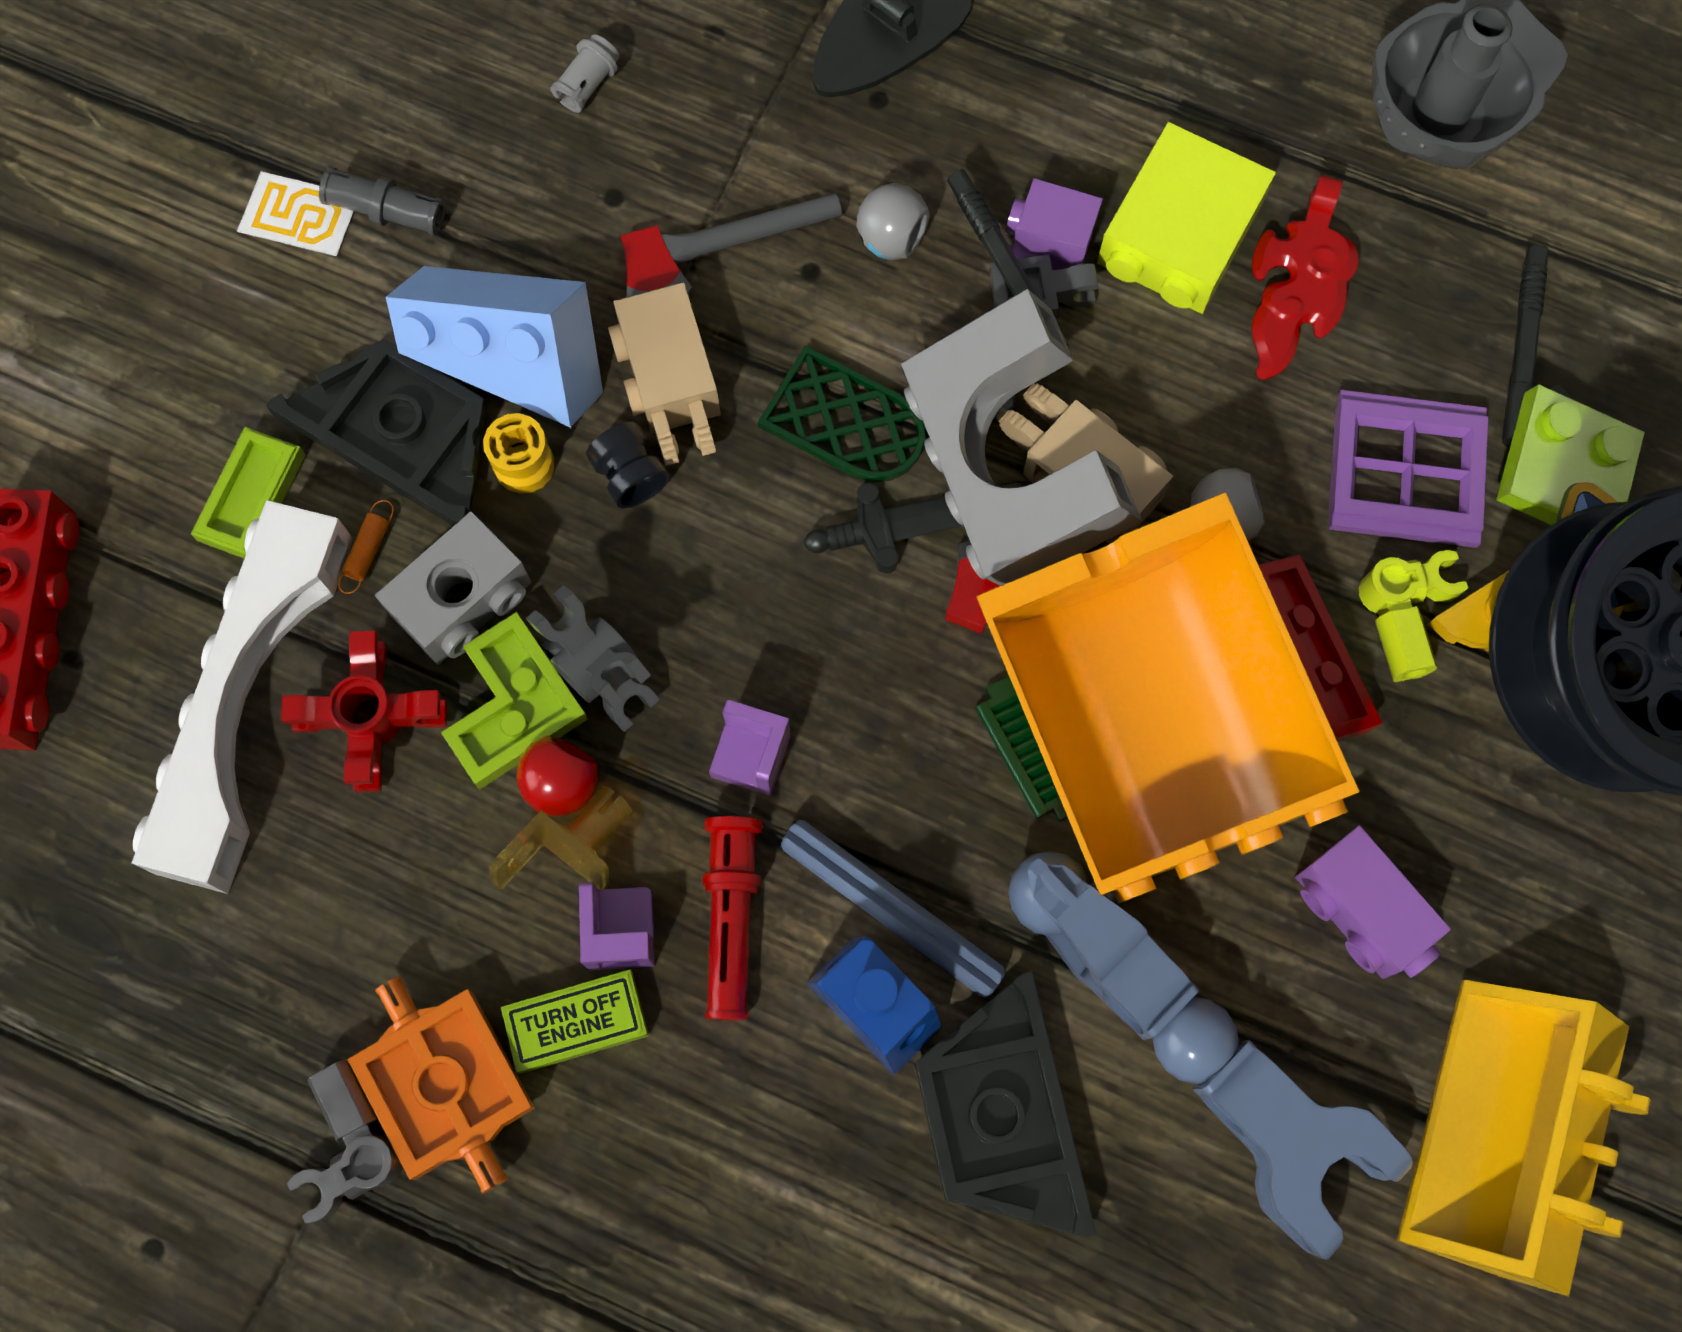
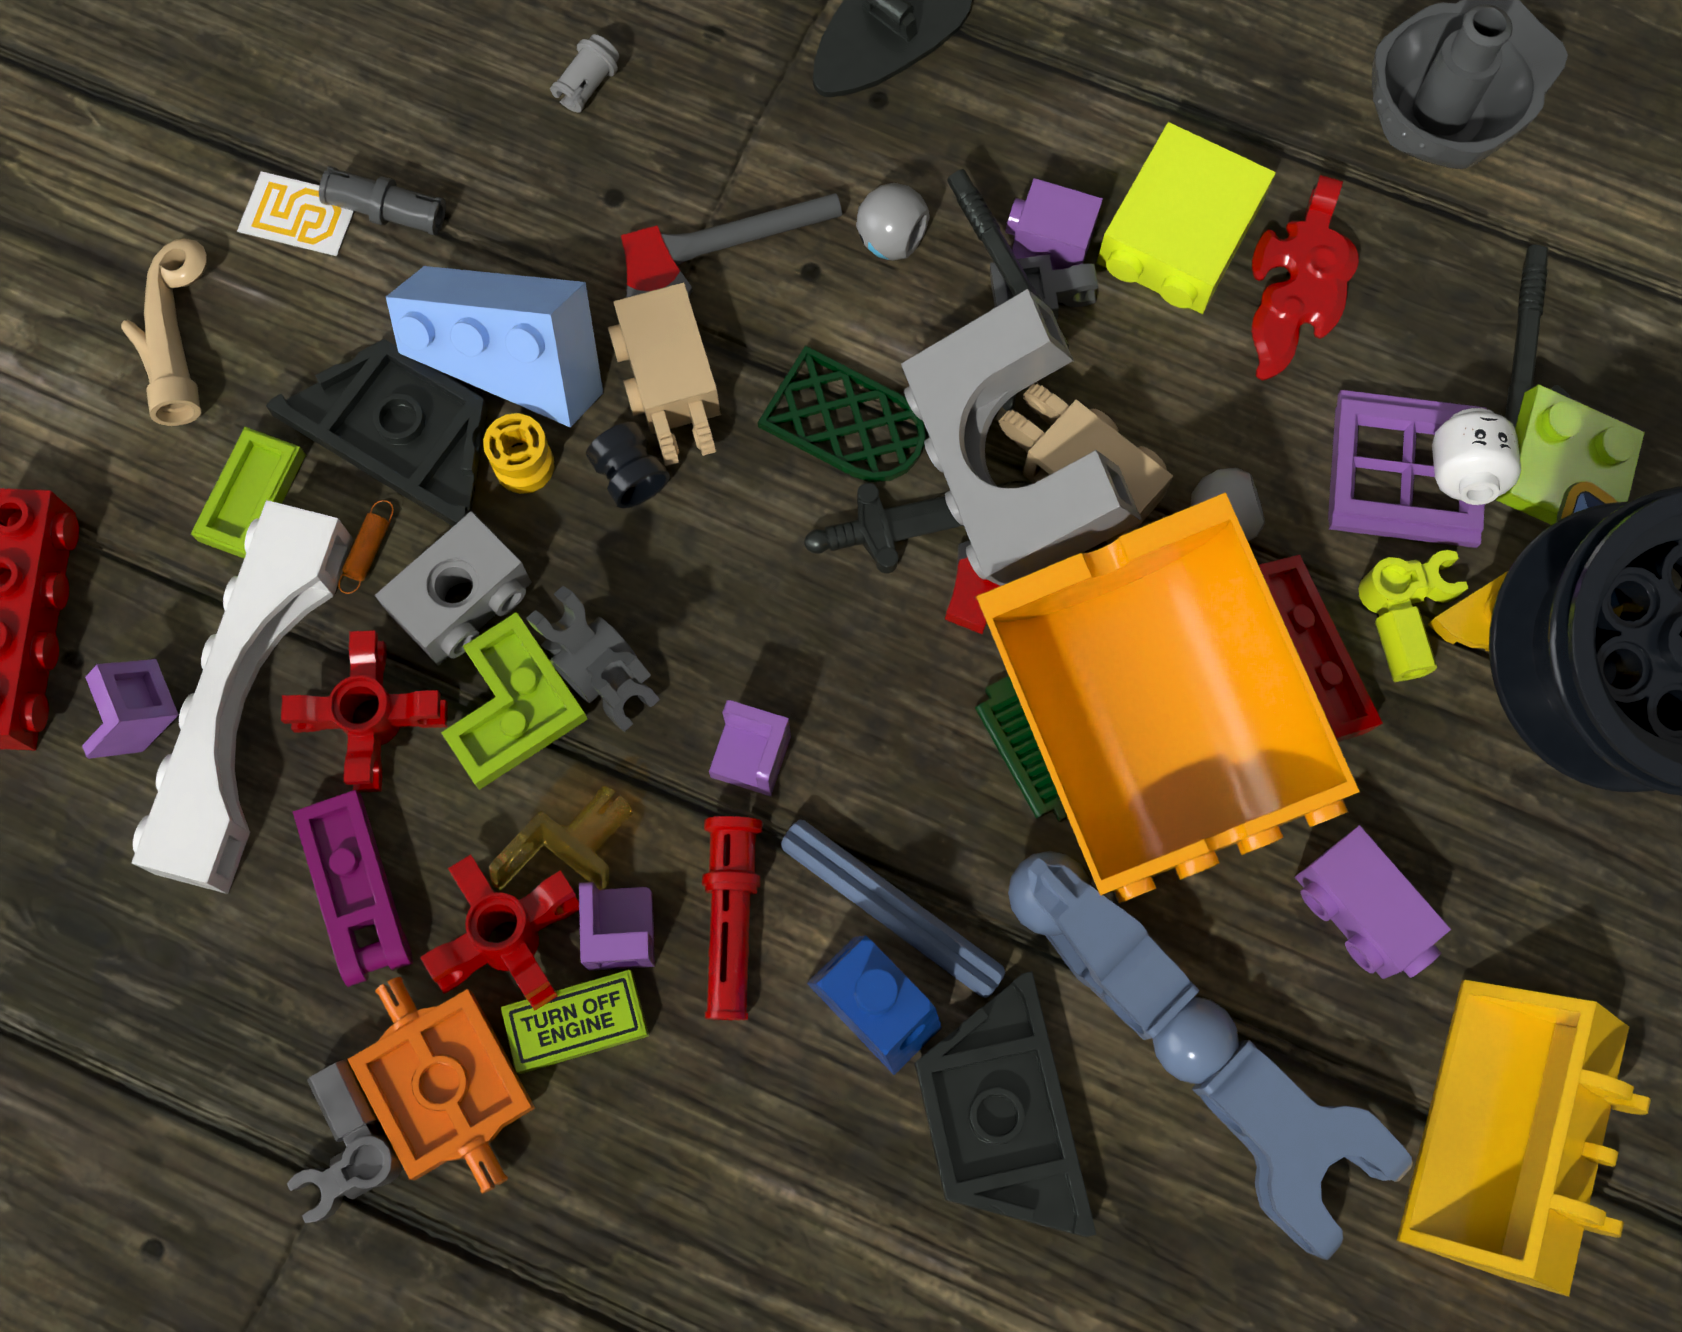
(131, 705): none -> medium lavender panel
(171, 392): none -> tan plant
(351, 886): none -> magenta plate
(458, 959): none -> red pin
(556, 776): red piece -> none
(1476, 456): none -> white head

